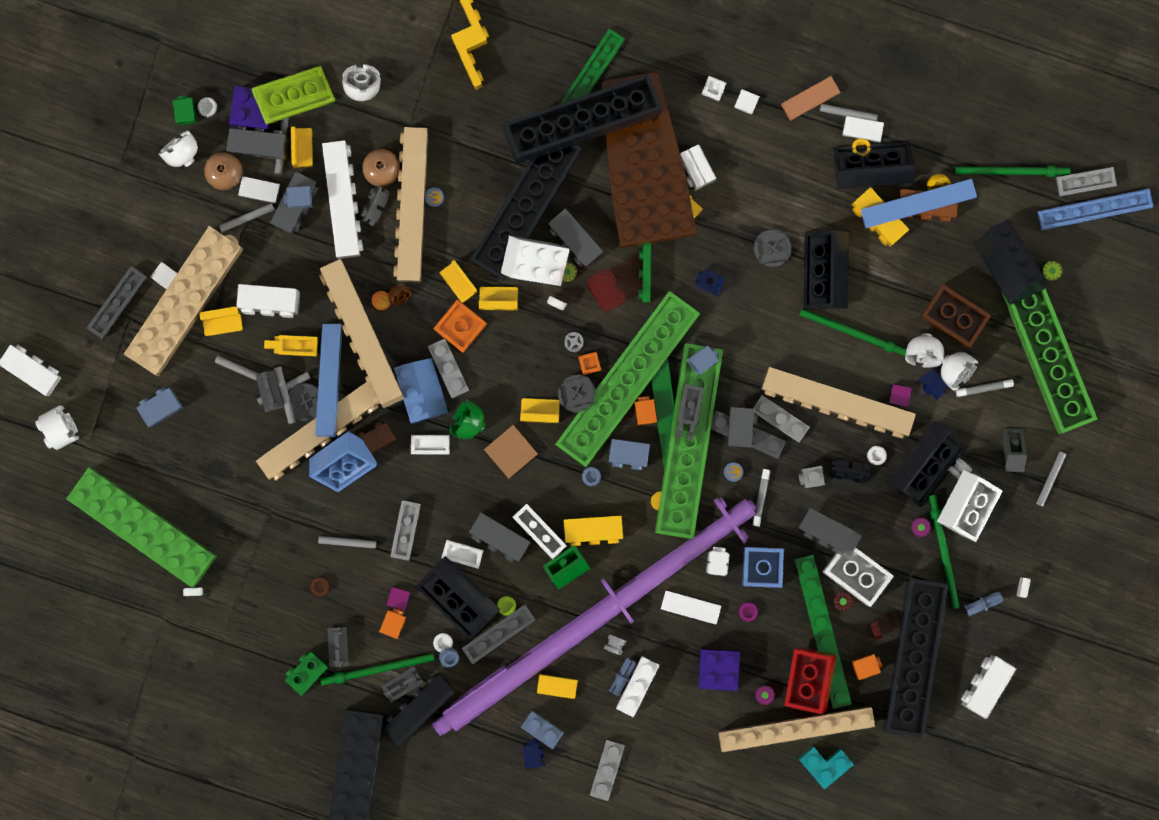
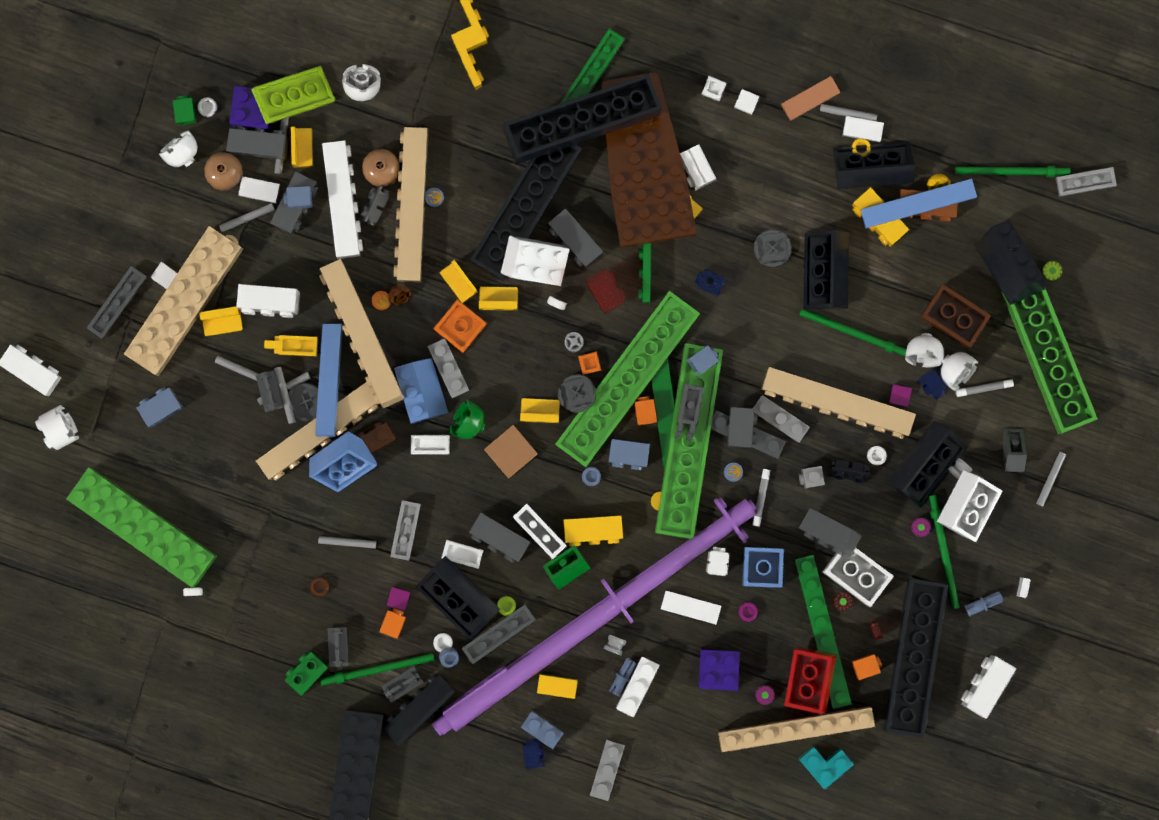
(570, 272): lime tile -> none
(1095, 209): medium blue tile -> none

